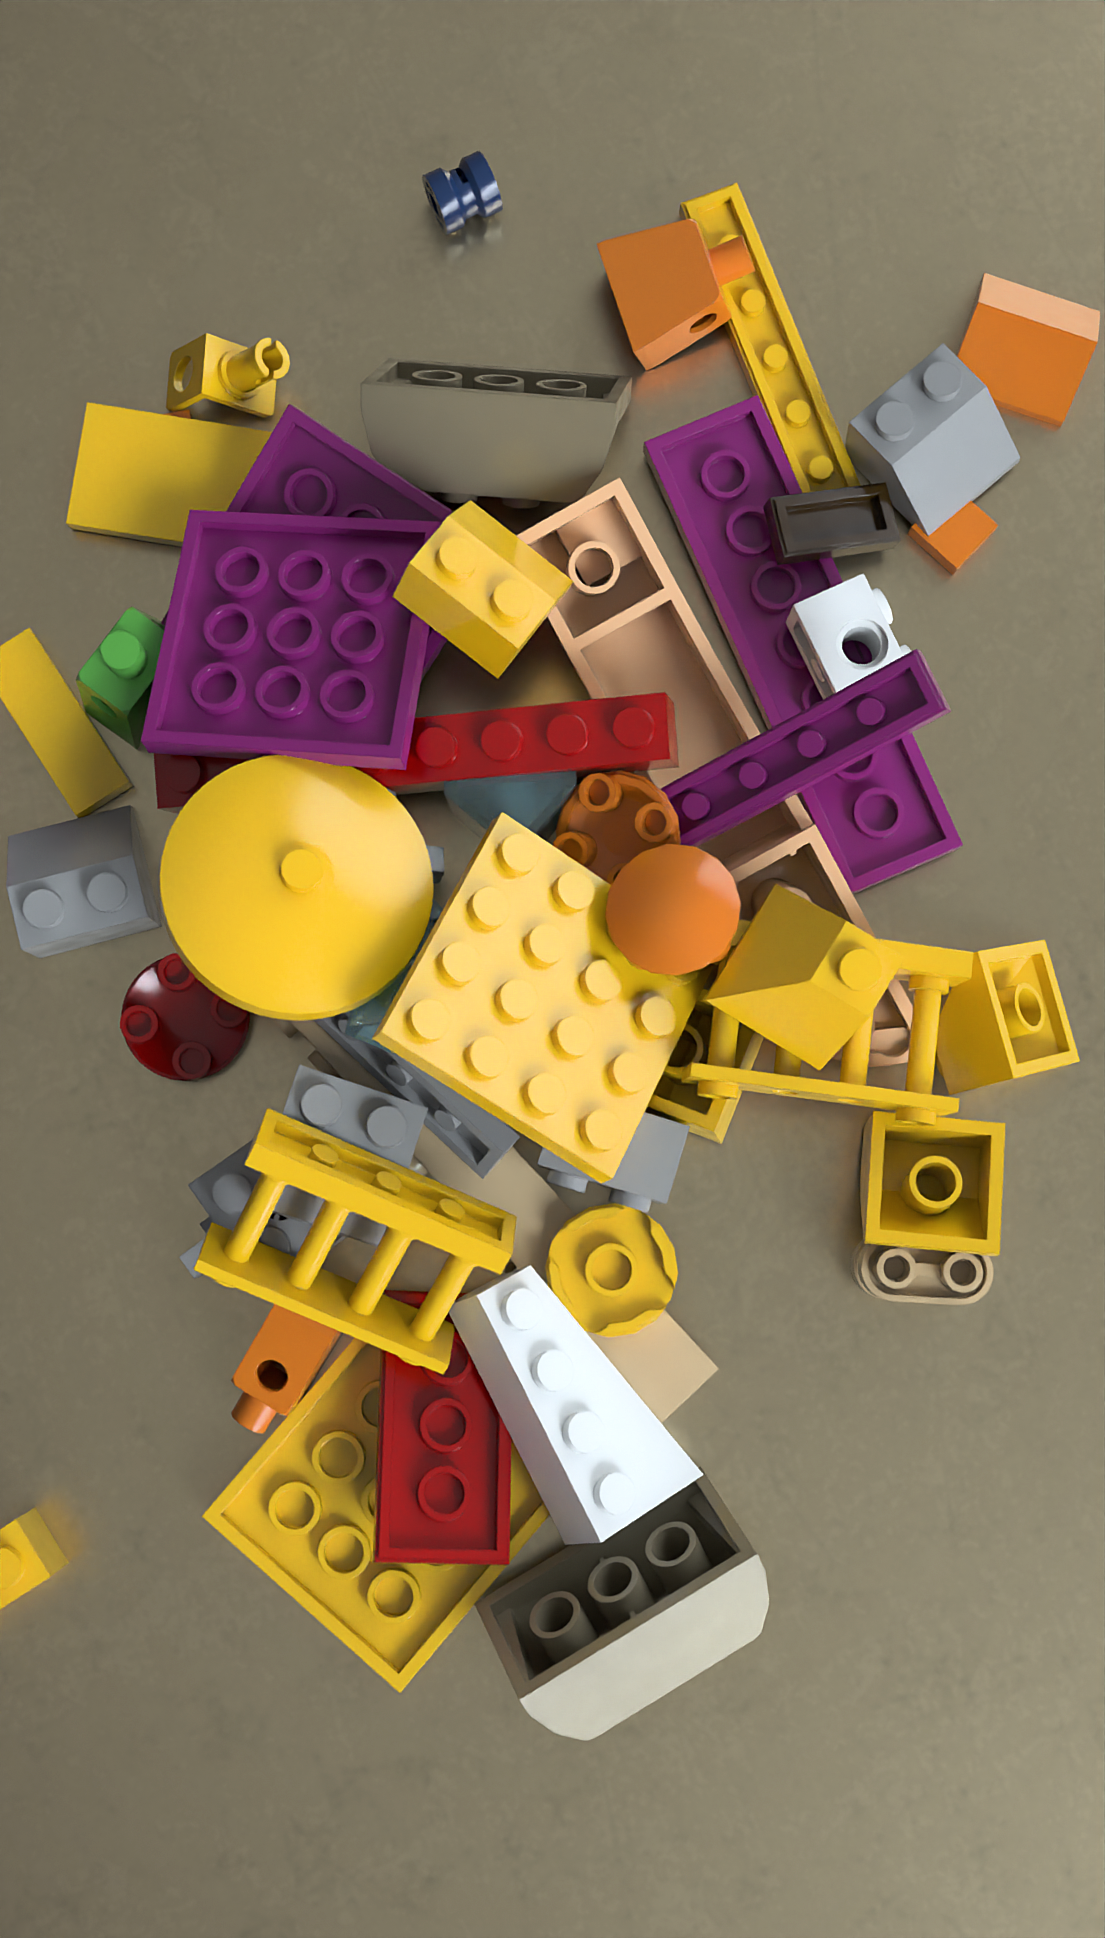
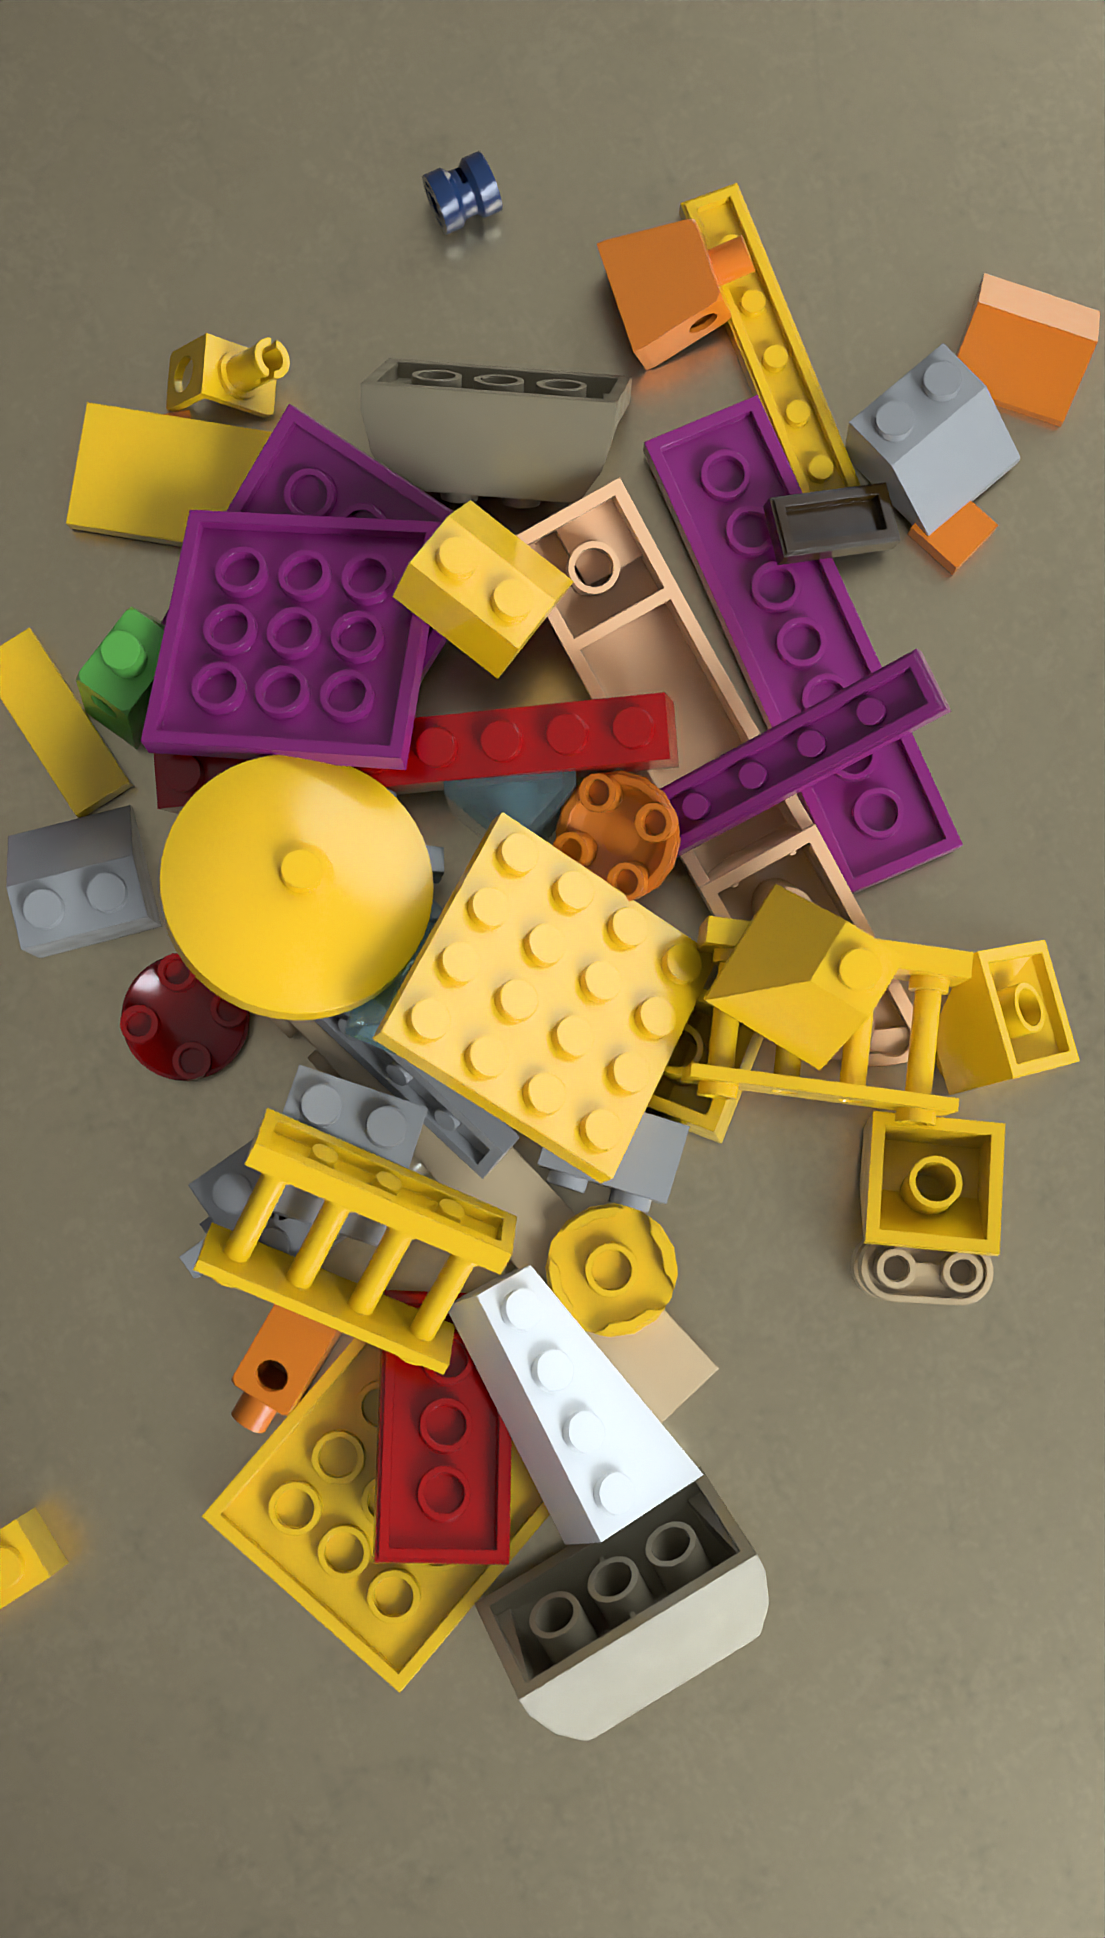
(673, 910): orange dish -> none
(842, 615): white brick -> none

